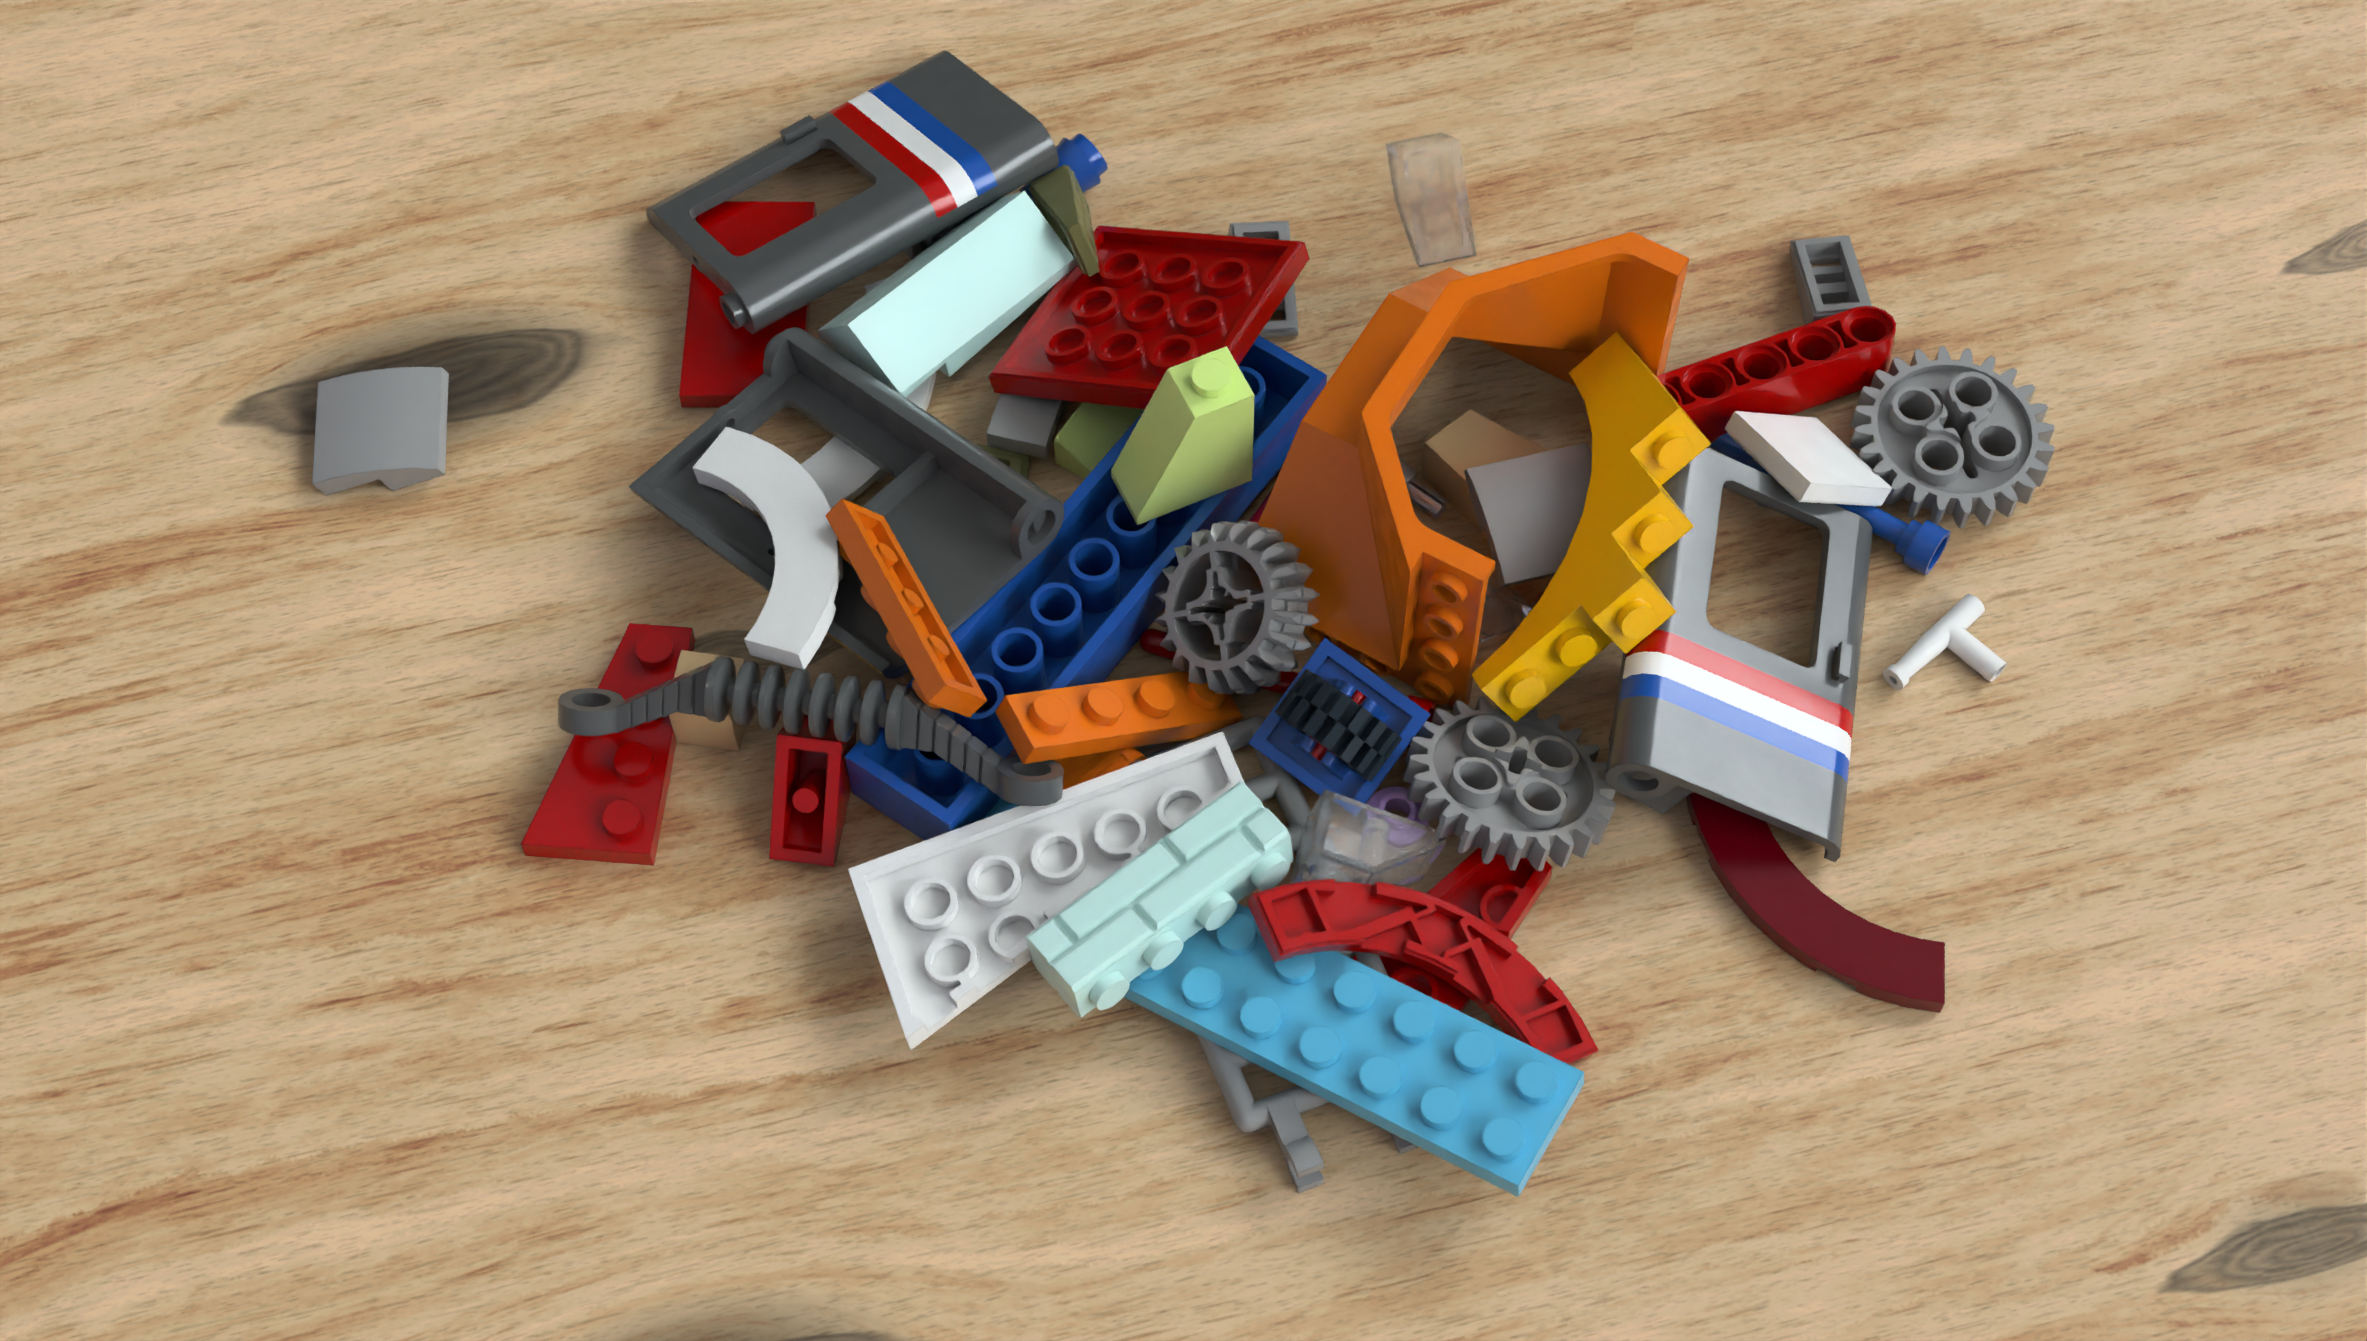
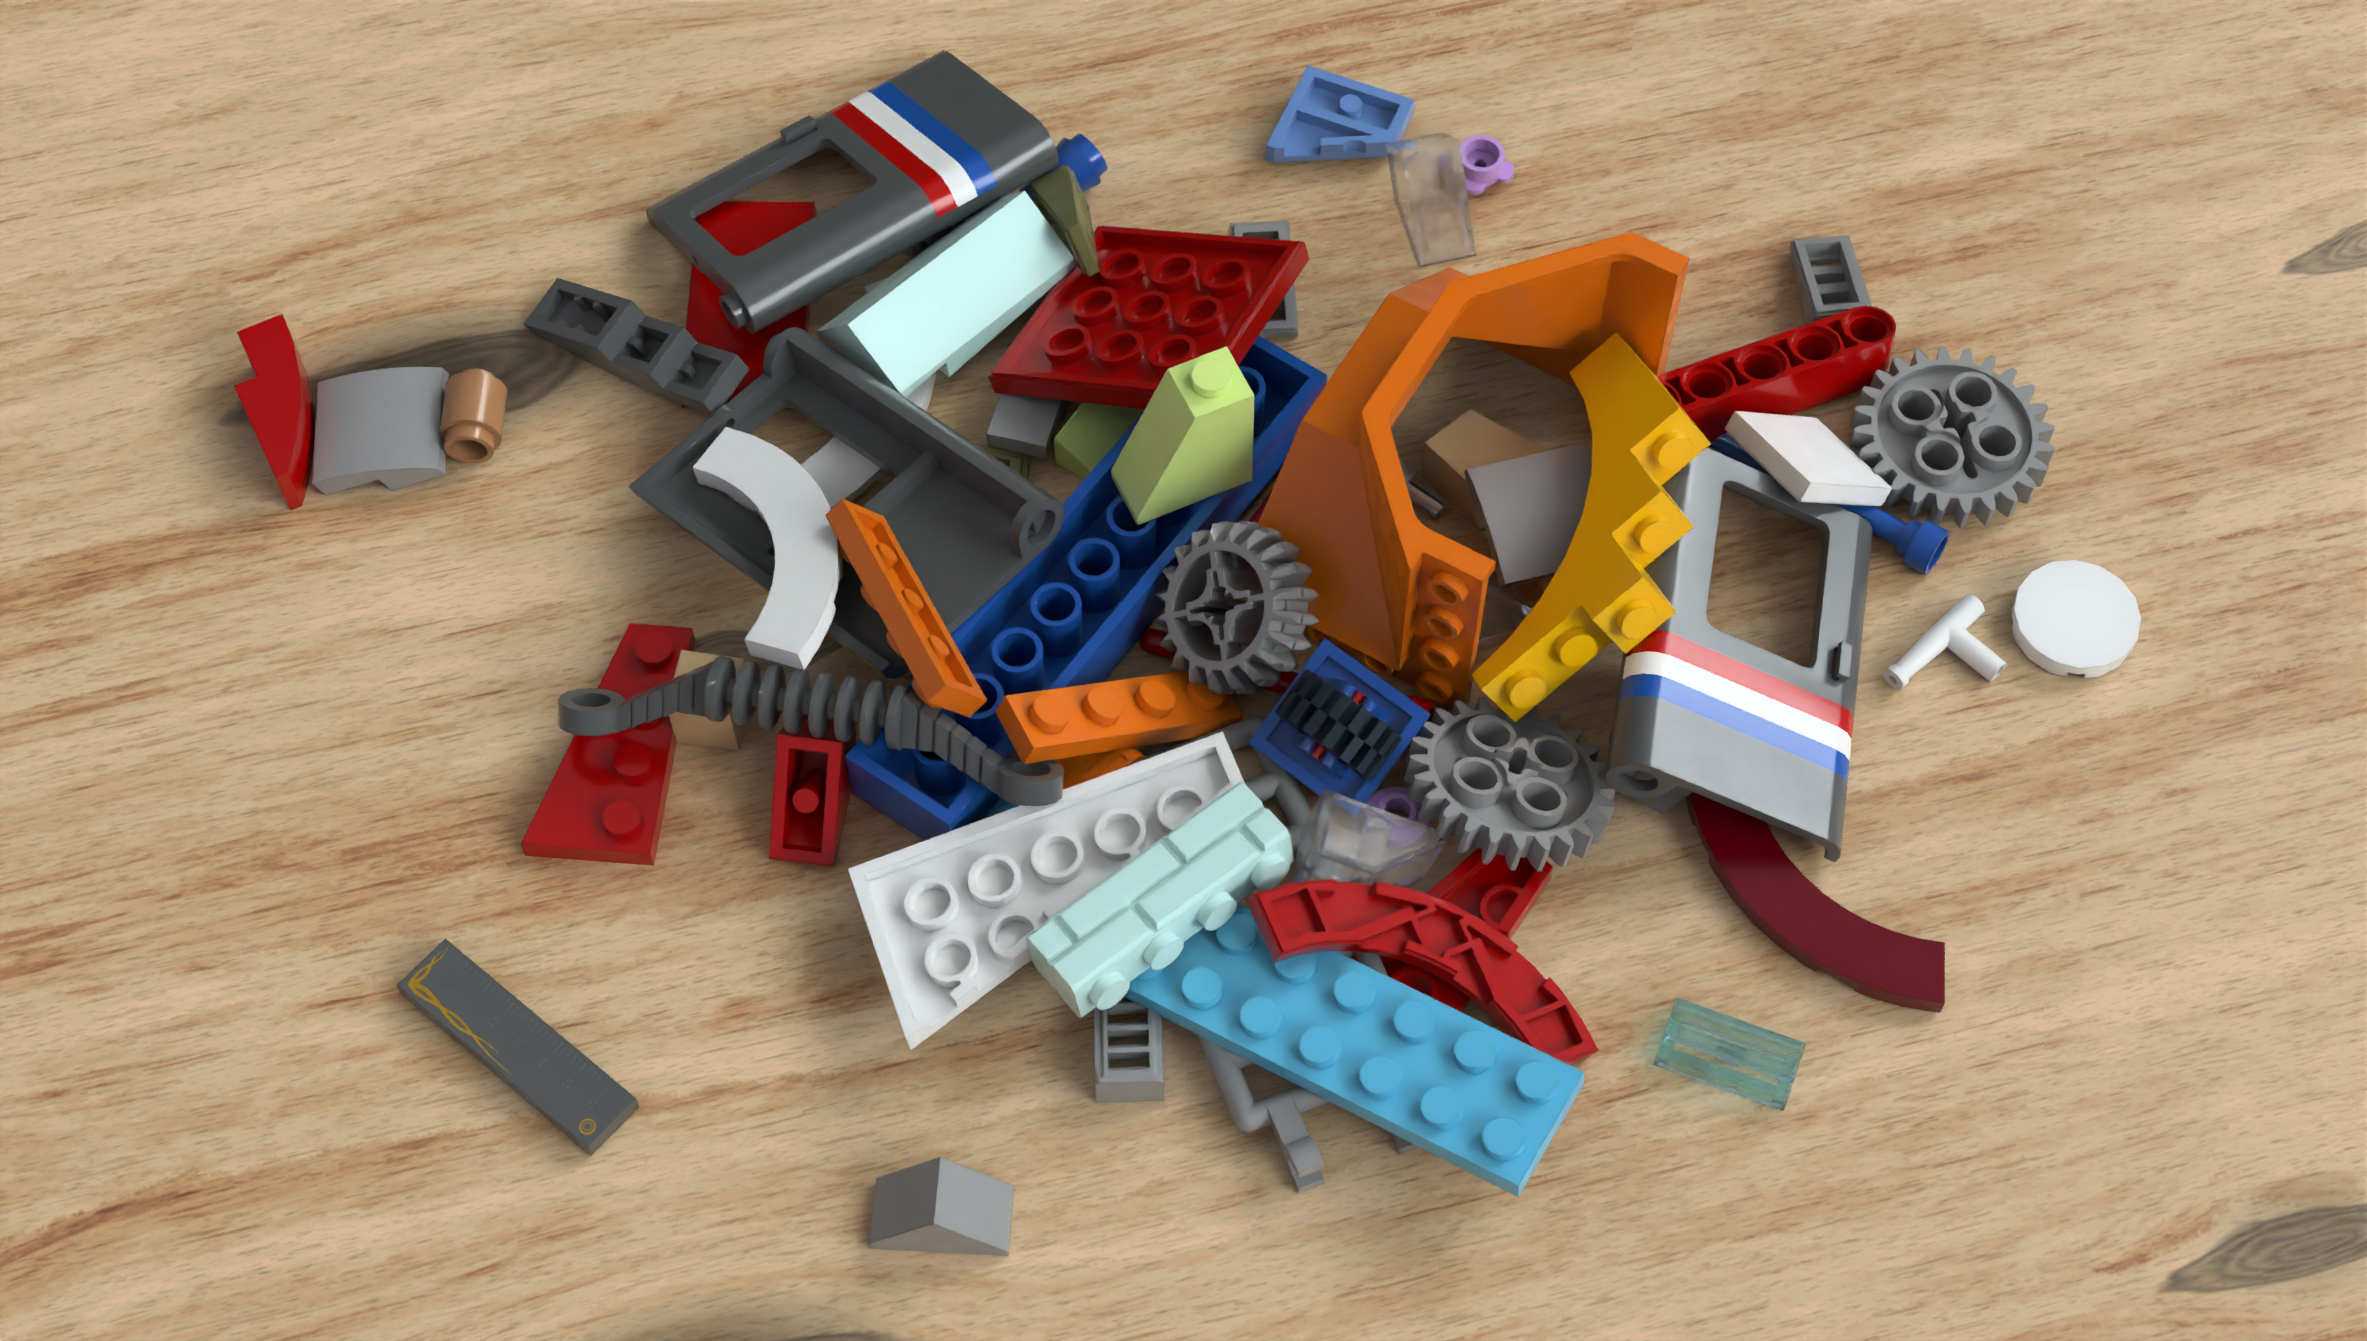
(280, 405): none -> red slope
(473, 415): none -> medium nougat brick
(518, 1047): none -> dark grey tile
(636, 347): none -> dark grey slope
(942, 1210): none -> light grey slope
(1128, 1083): none -> light grey slope
(1337, 120): none -> medium blue wing
(1485, 152): none -> lavender plate
(1737, 1032): none -> clear light blue tile
(2075, 619): none -> white tile

